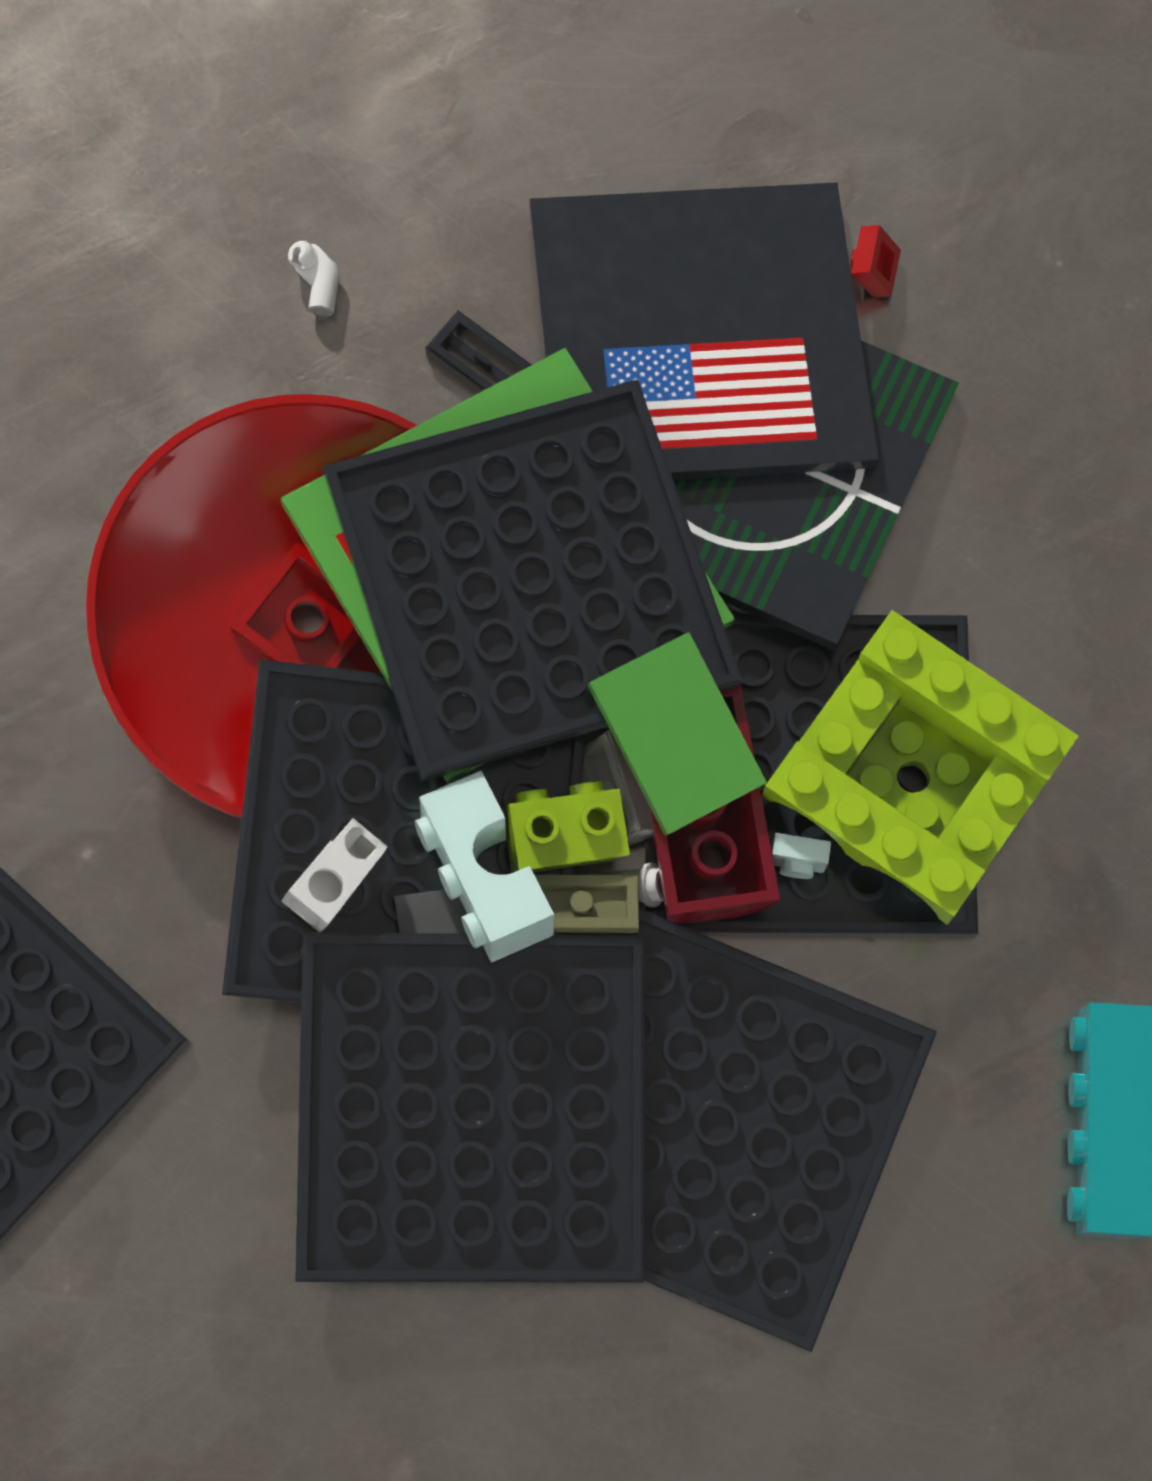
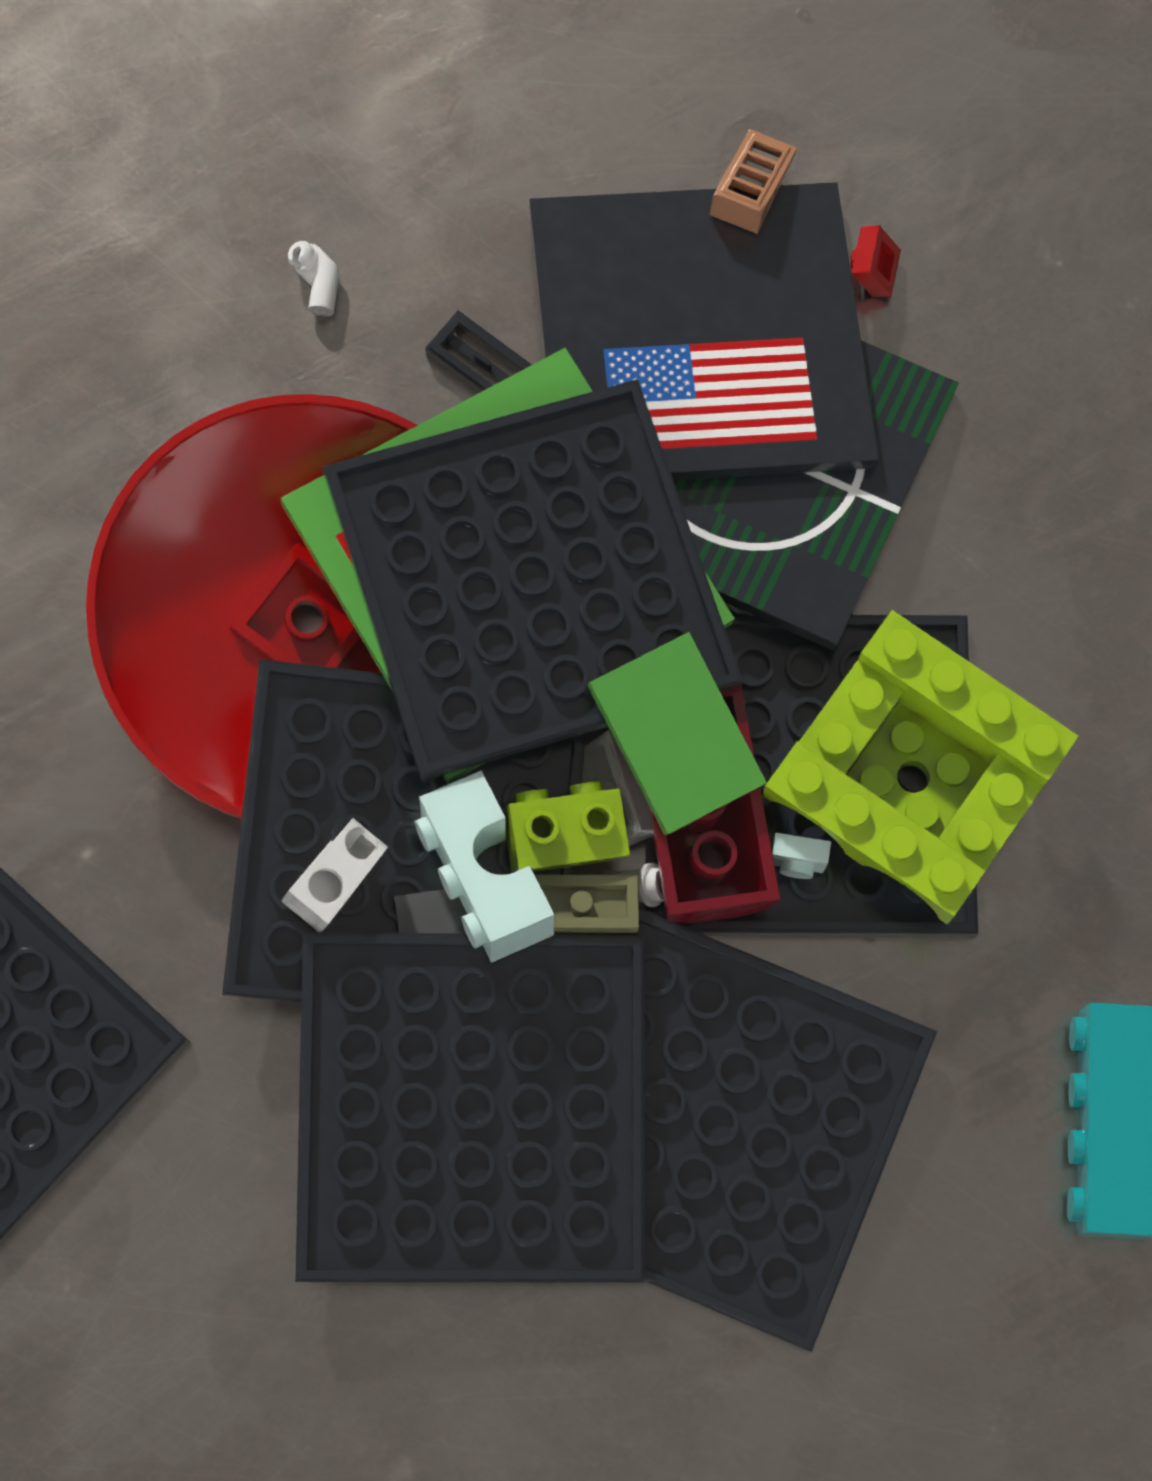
(739, 208): none -> nougat slope

